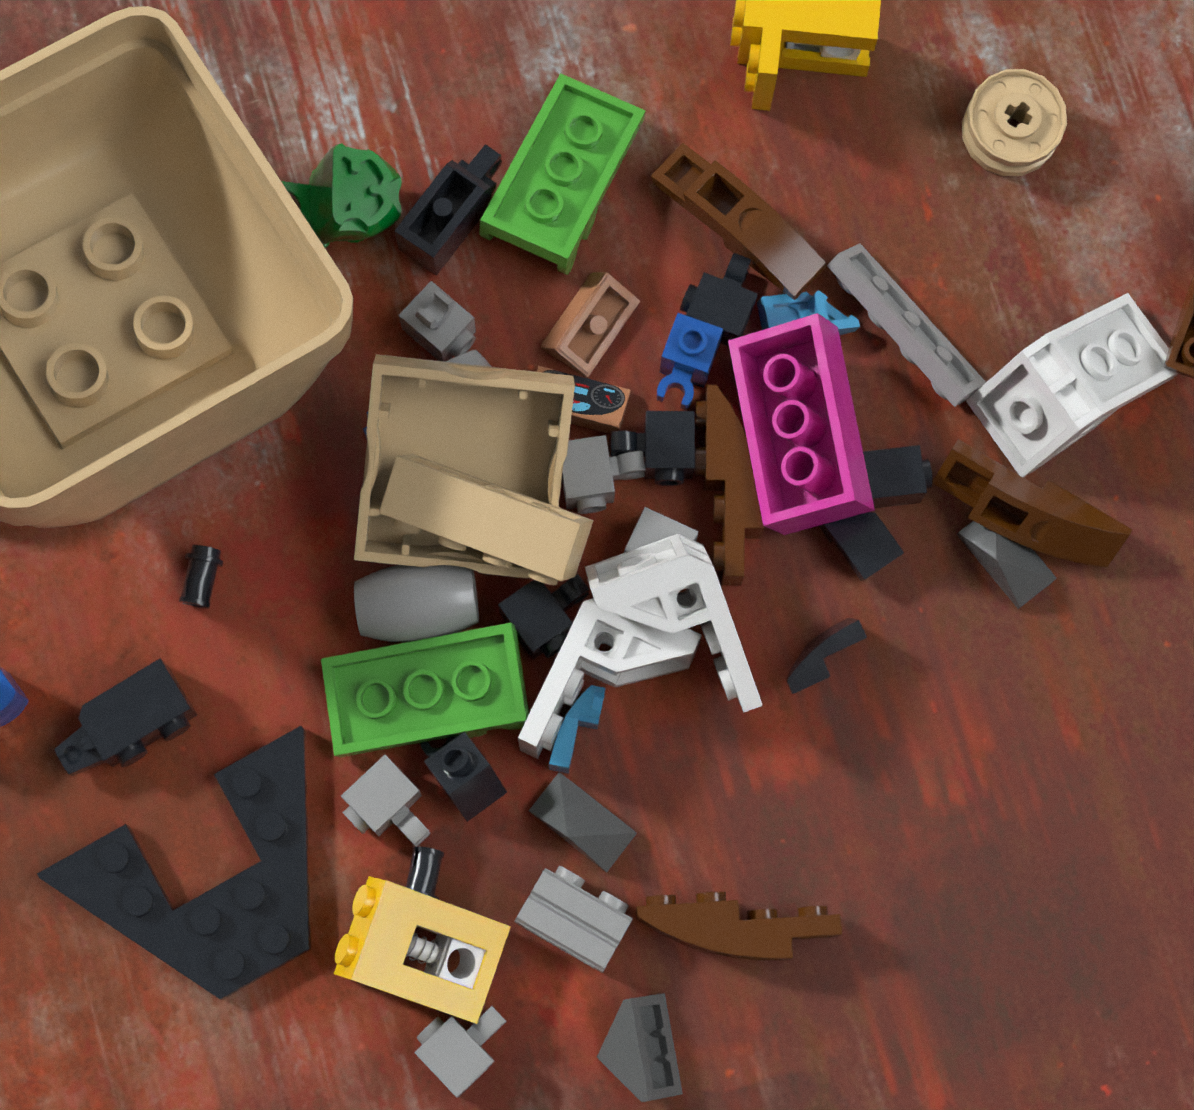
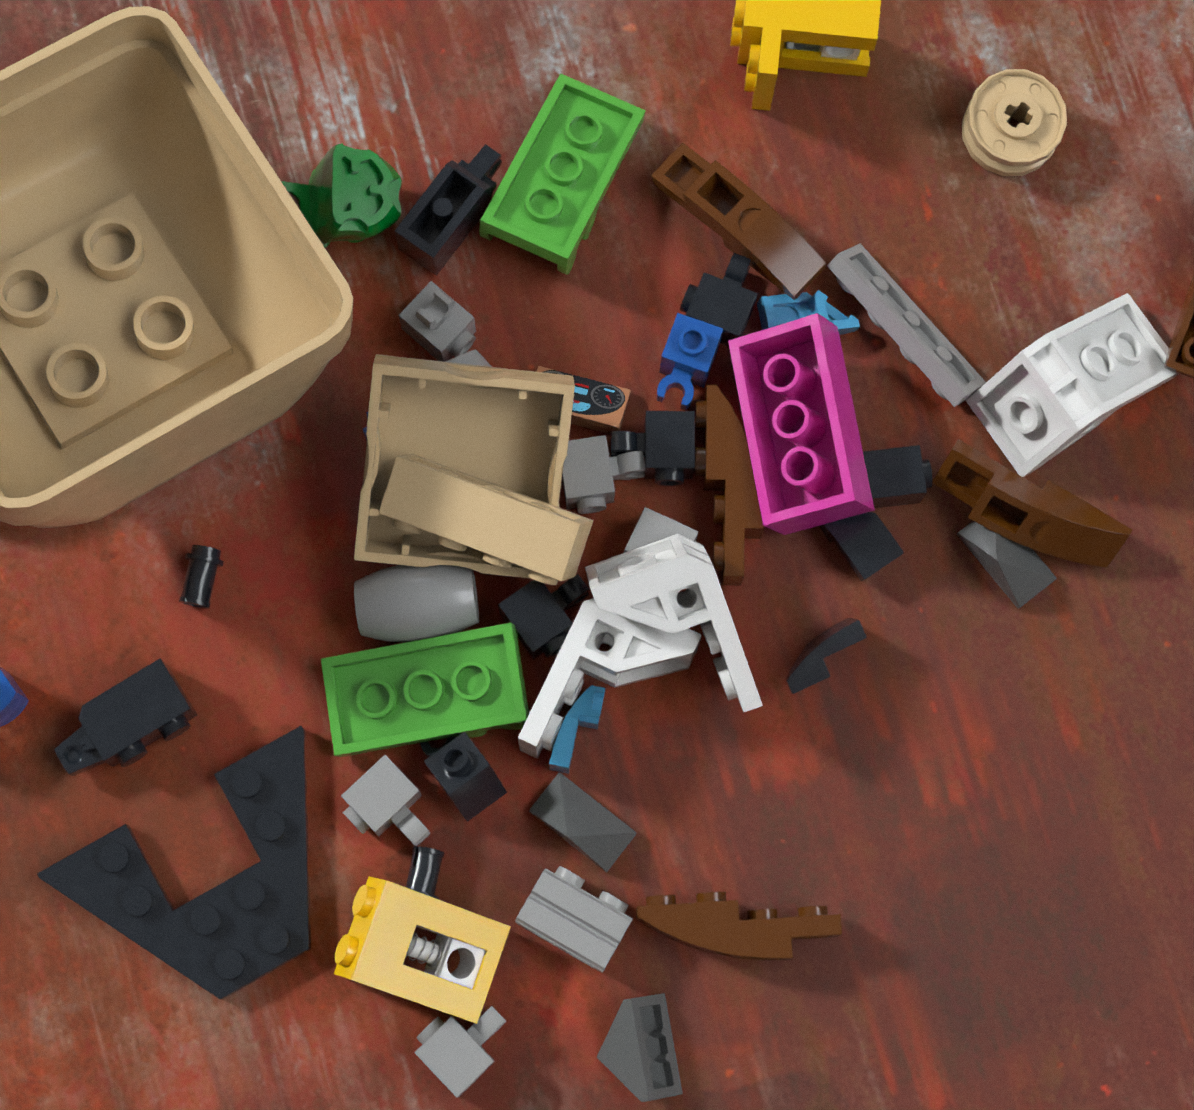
(590, 323): nougat slope -> none

